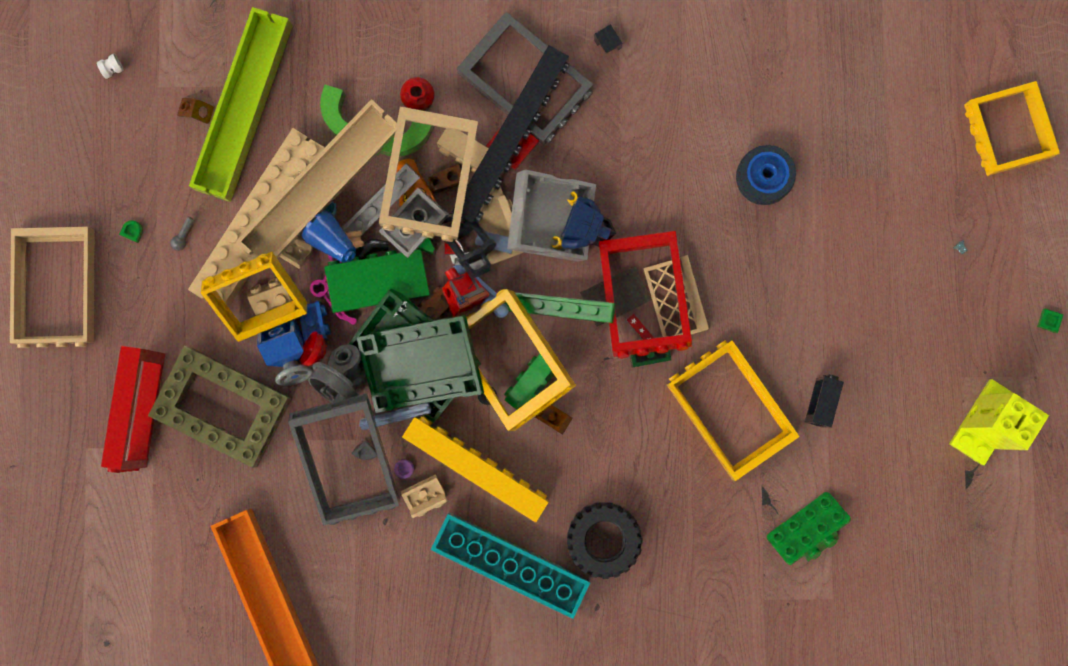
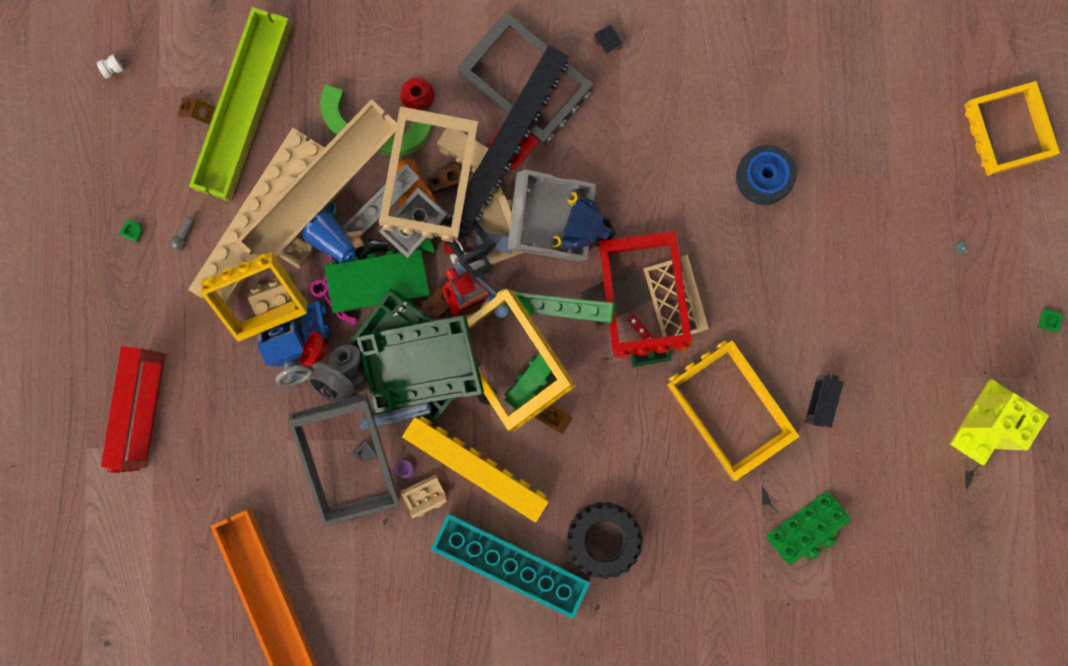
(19, 241): tan window -> none
(193, 362): olive brick -> none

